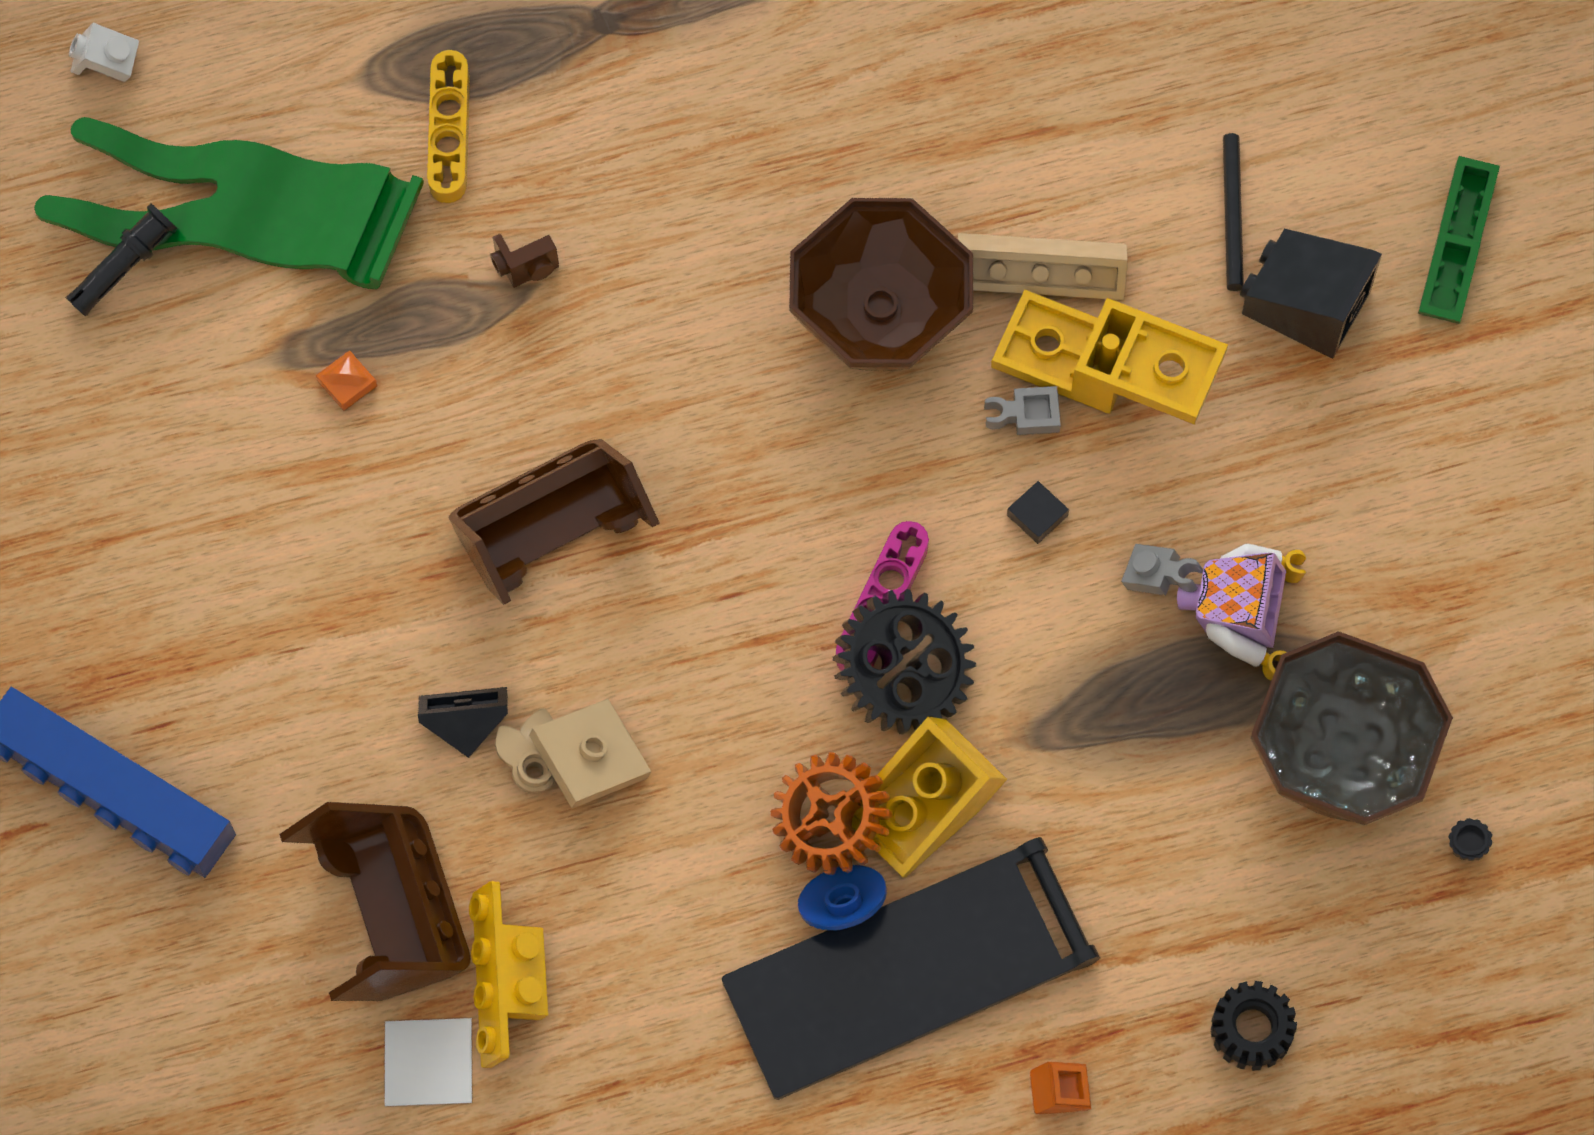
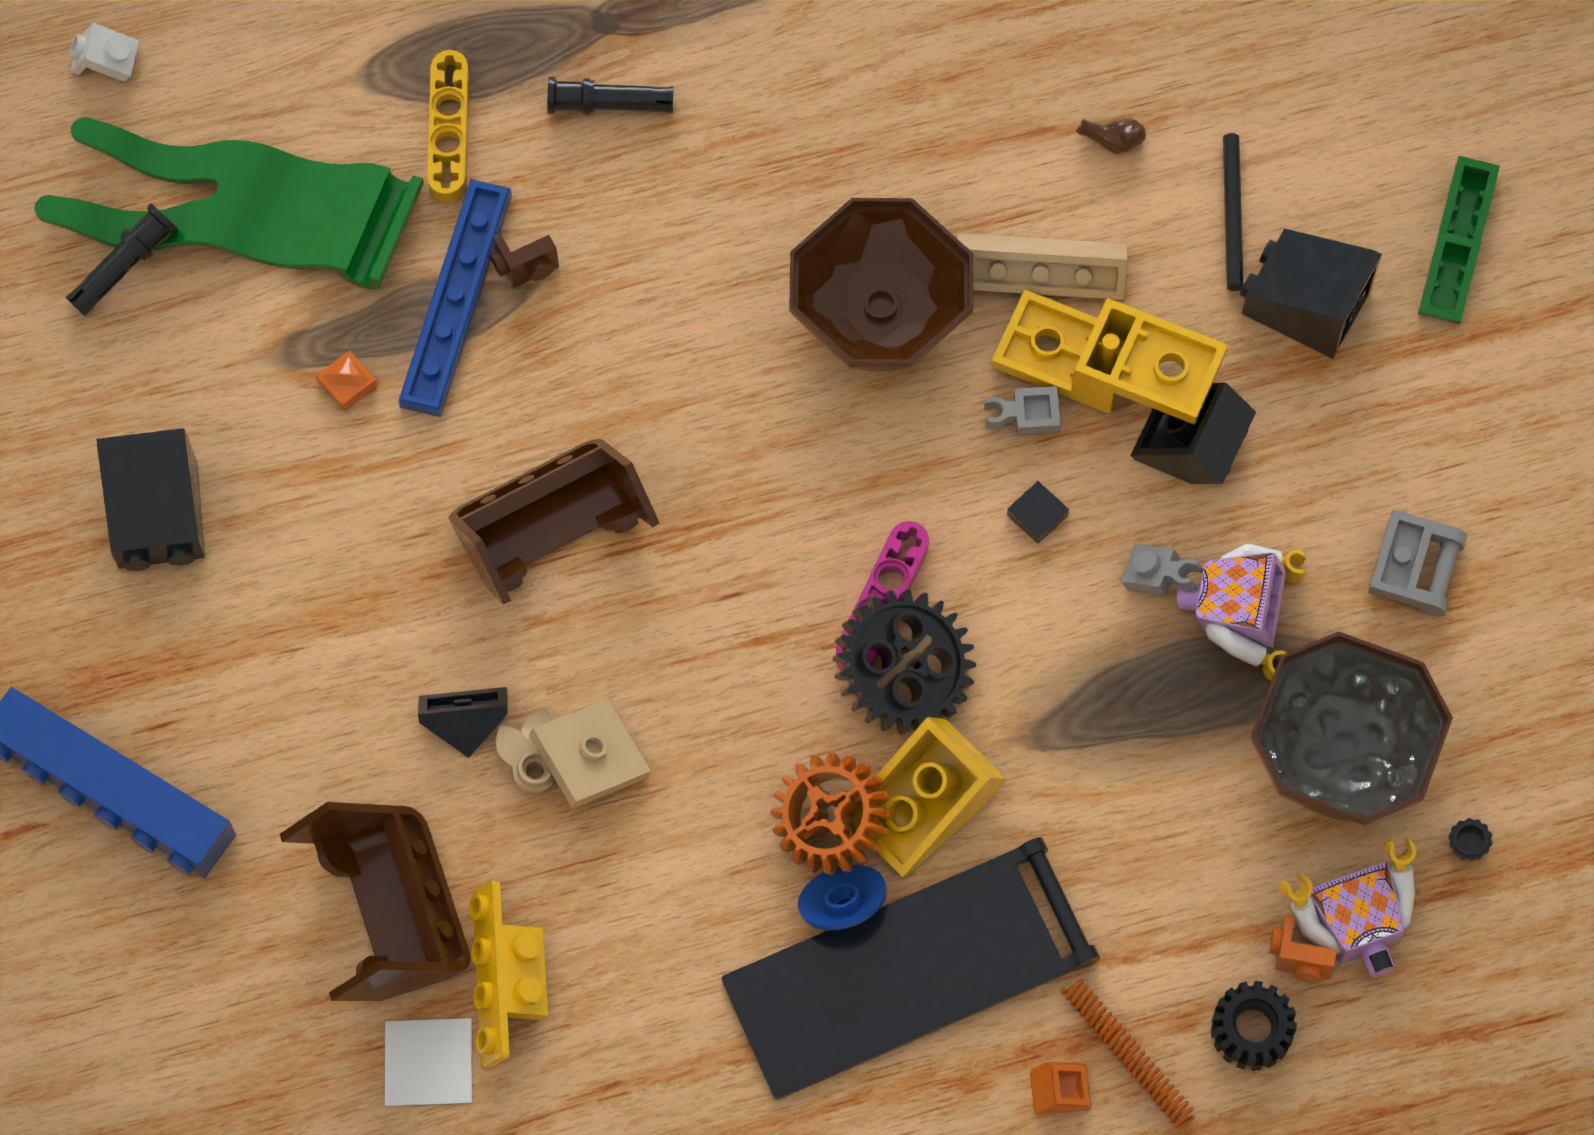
(151, 499): none -> black slope
(455, 298): none -> blue tile
(587, 96): none -> black pin
(1116, 135): none -> reddish brown animal
(1144, 1081): none -> orange piece
(1197, 451): none -> black slope
(1304, 960): none -> orange bracket
(1358, 911): none -> torso
(1403, 559): none -> light grey plate

